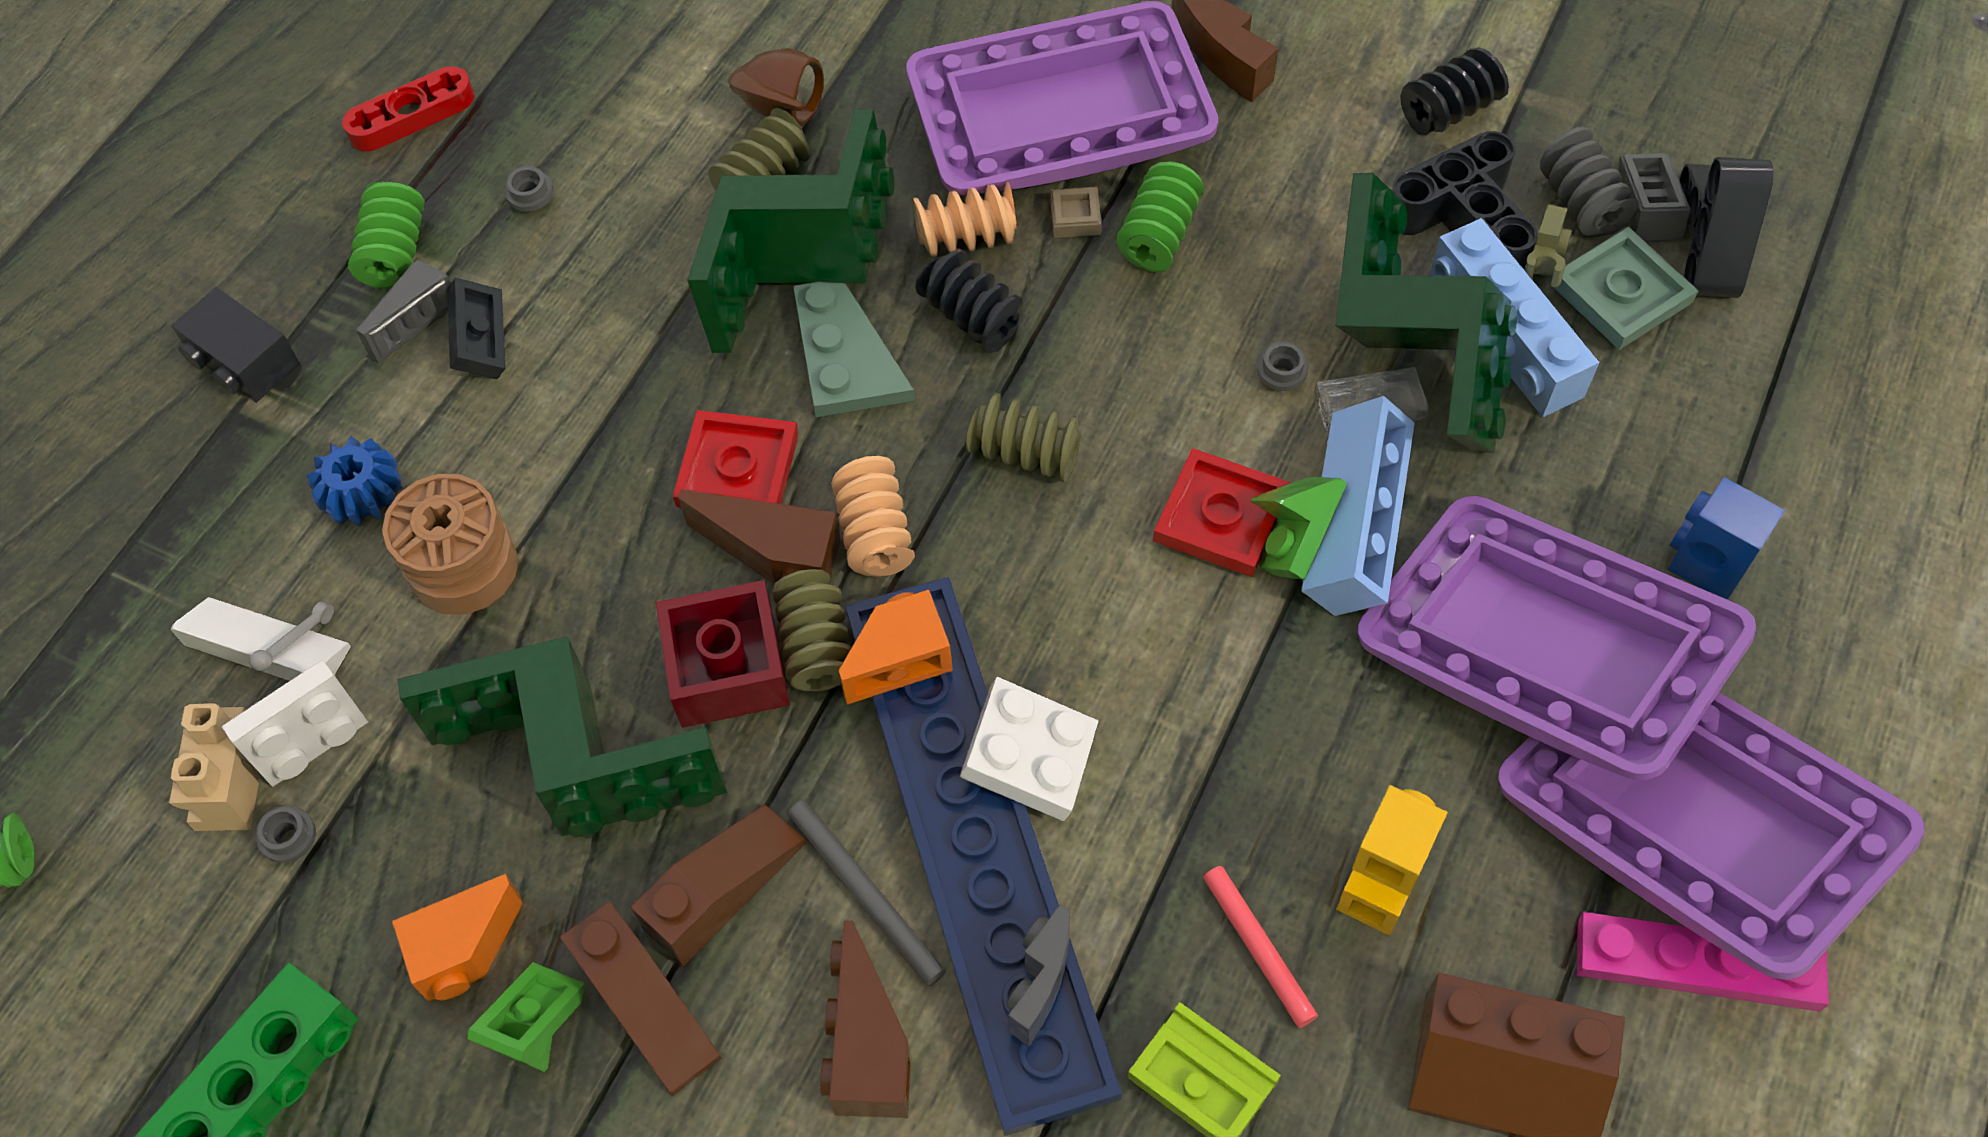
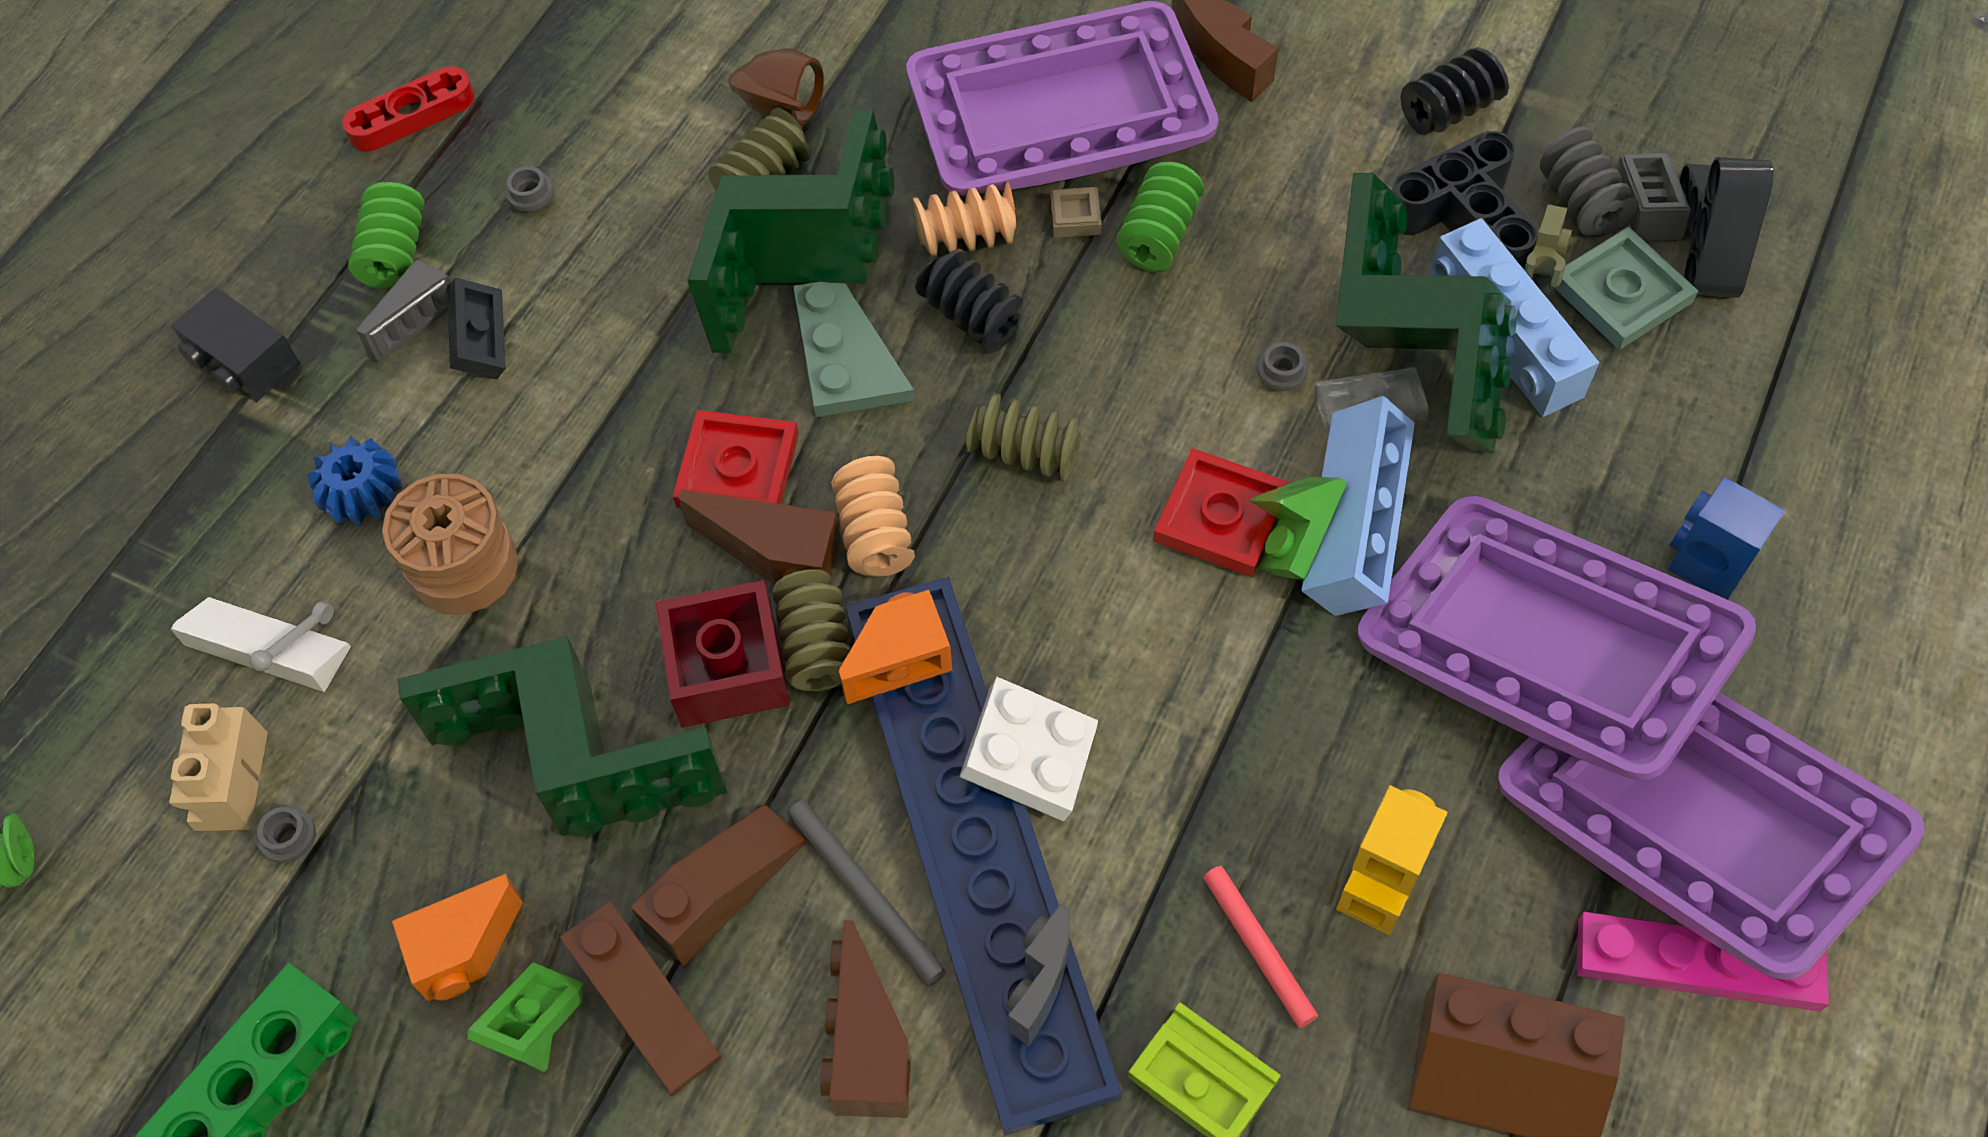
(295, 724): white plate -> none

